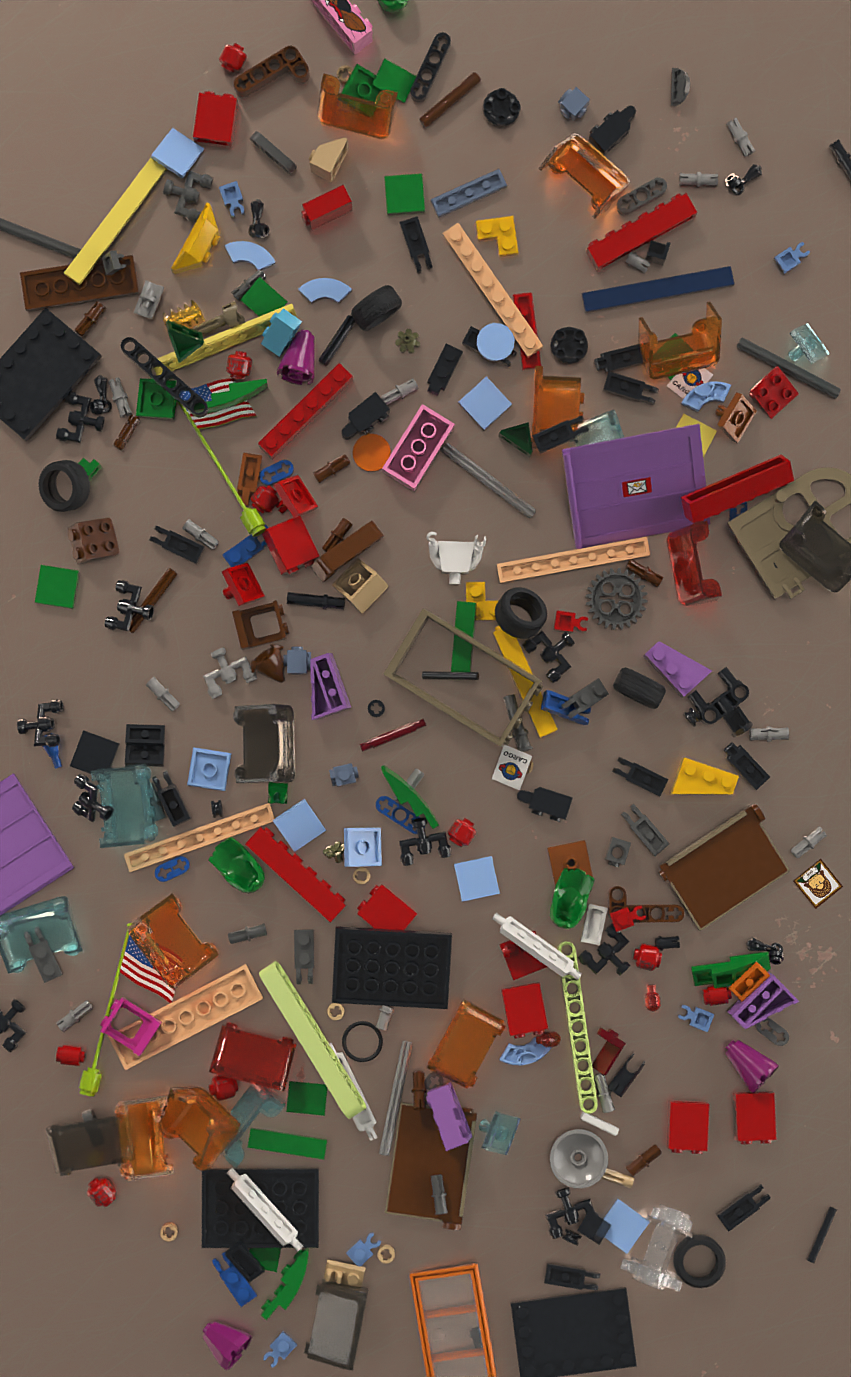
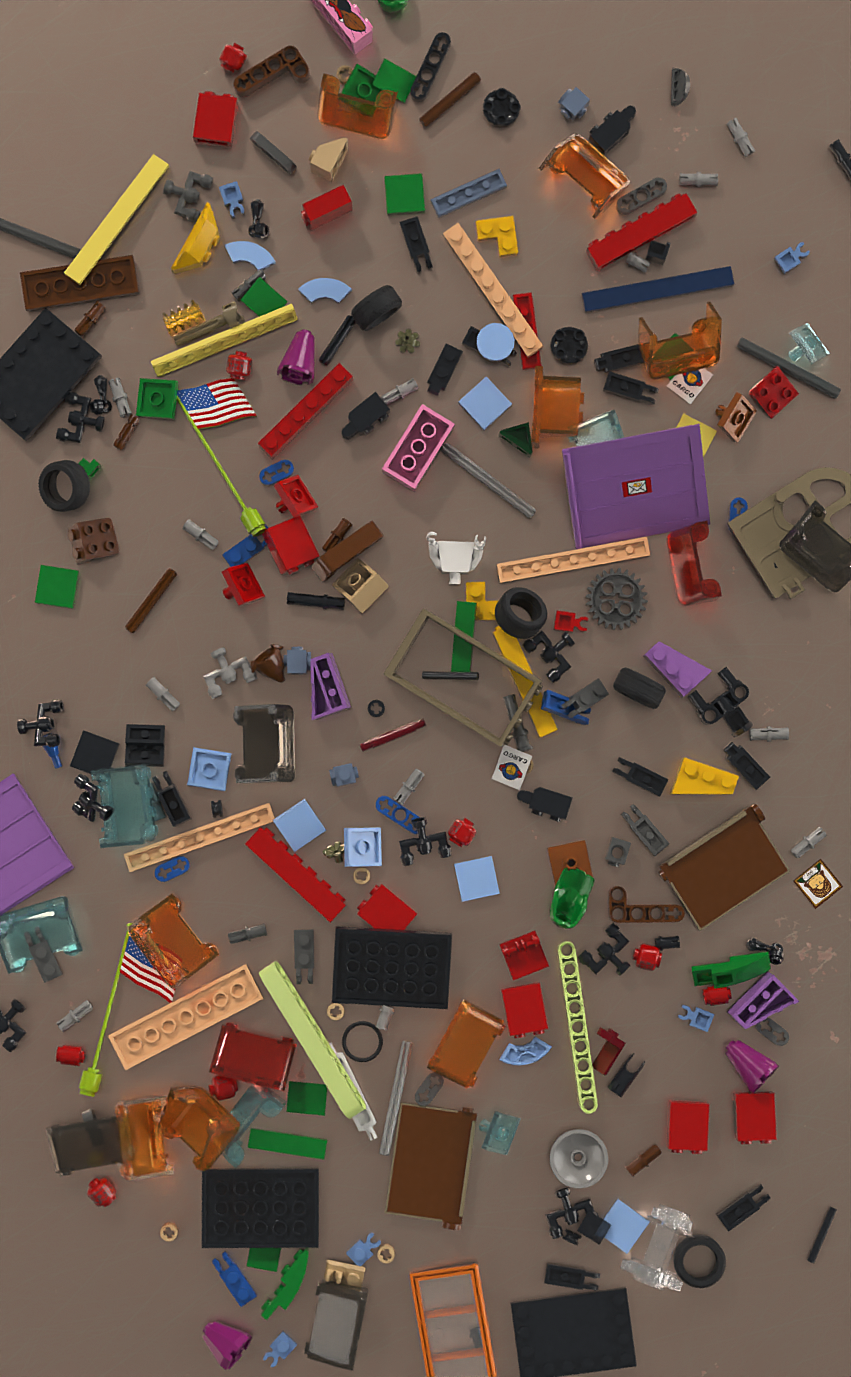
(111, 262): dark grey tile -> none
(128, 607): black piece -> none
(144, 1034): dark pink window -> none
(148, 300): light grey hips -> none
(164, 377): black beam -> none
(177, 153): light blue tile -> none
(179, 545): black hinge -> none
(183, 340): dark green slope -> none
(237, 866): green hair -> none
(238, 393): green slope -> none
(244, 627): reddish brown window -> none
(244, 1261): black tile -> none
(249, 476): dark orange hinge -> none
(264, 499): red head -> none
(264, 1209): white plate -> none
(278, 793): green tile -> none
(281, 332): medium azure brick -> none
(331, 468): reddish brown axle -> none
(371, 452): orange piece -> none
(405, 793): green slope -> none
(419, 1090): reddish brown axle -> none
(439, 1194): dark grey axle -> none
(449, 1116): medium lavender wedge -> none
(536, 946): white plate -> none
(549, 1039): clear red cylinder -> none
(558, 434): black hinge -> none
(594, 924): white tile -> none
(599, 1123): white tile -> none
(603, 1093): light grey axle -> none
(618, 1178): tan piece -> none
(624, 918): red plate -> none
(644, 573): reddish brown axle -> none
(652, 998): clear red cylinder -> none
(692, 717): black bush -> none
(706, 393): light blue tile -> none
(734, 181): black piece -> none
(737, 489): red brick -> none
(749, 981): orange slope -> none

